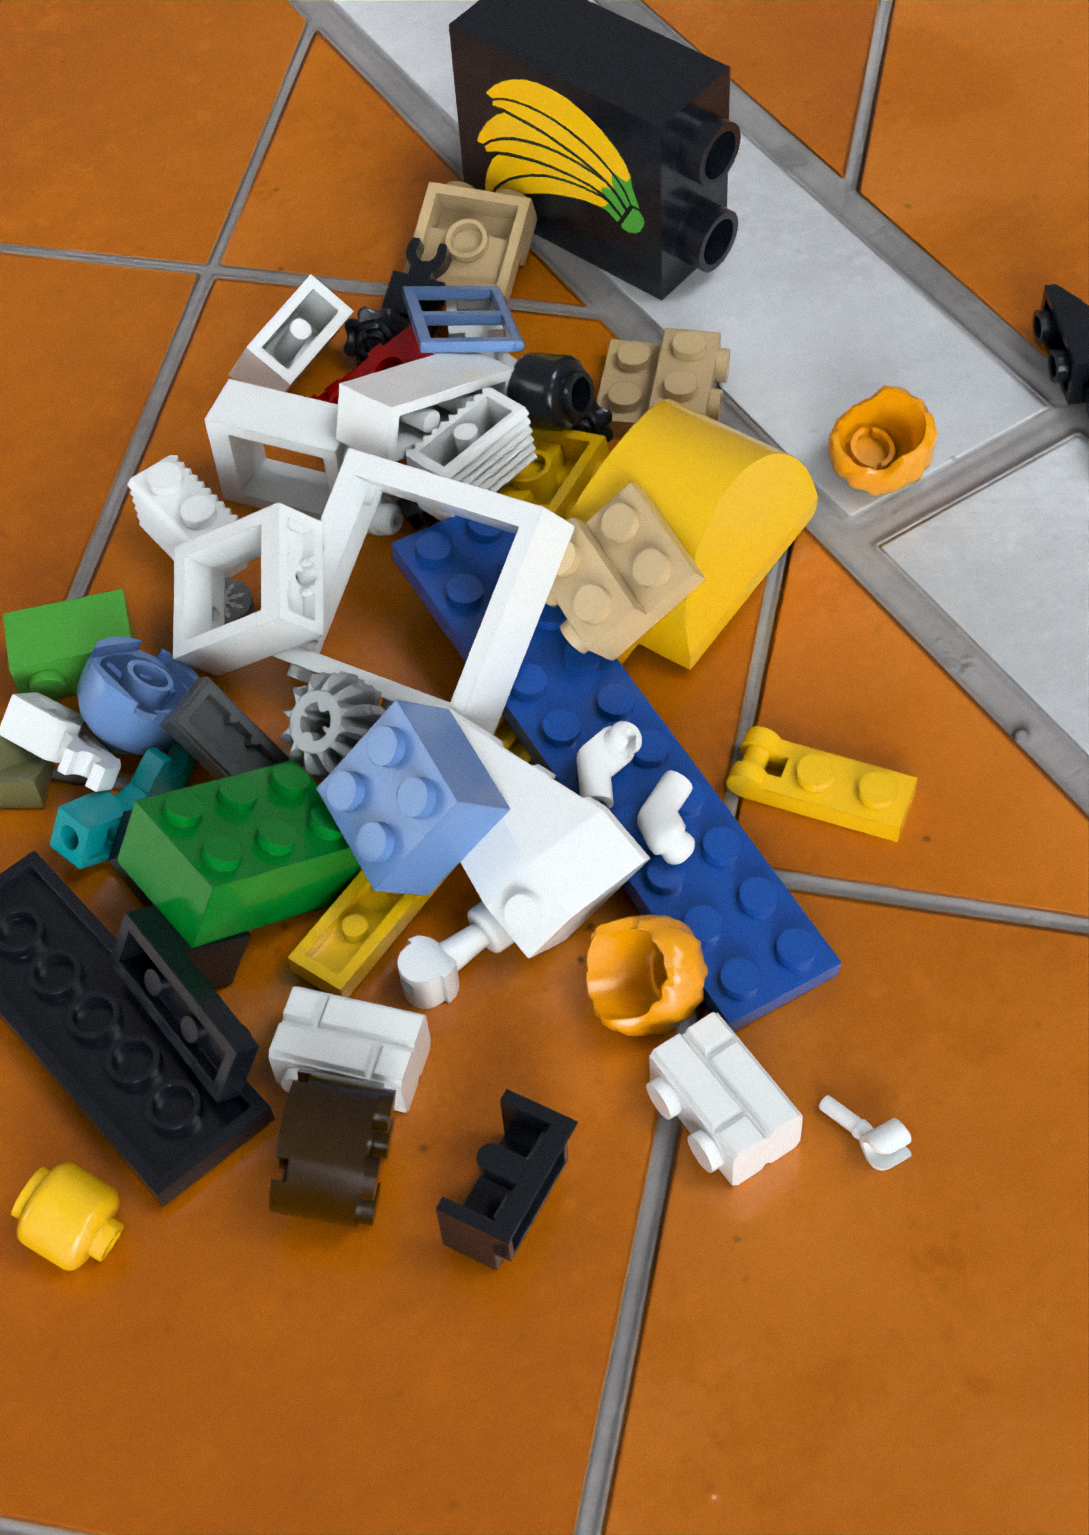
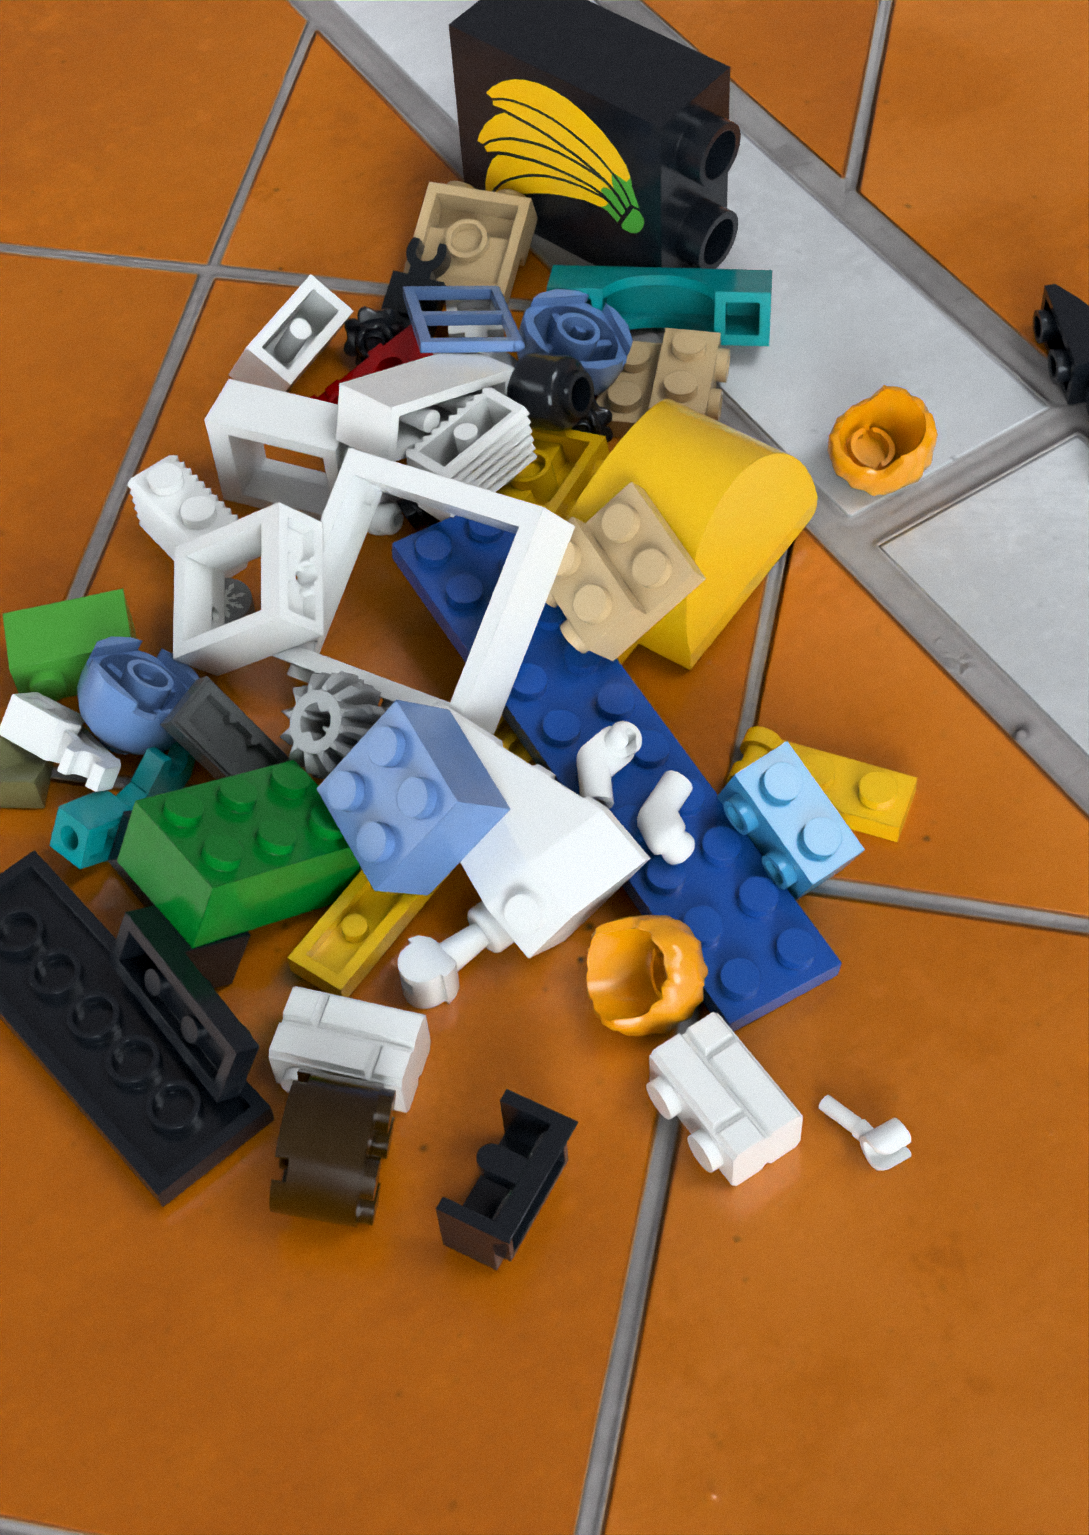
(67, 1216): yellow head -> none
(567, 325): none -> medium blue cylinder
(678, 298): none -> teal arch
(789, 821): none -> brick

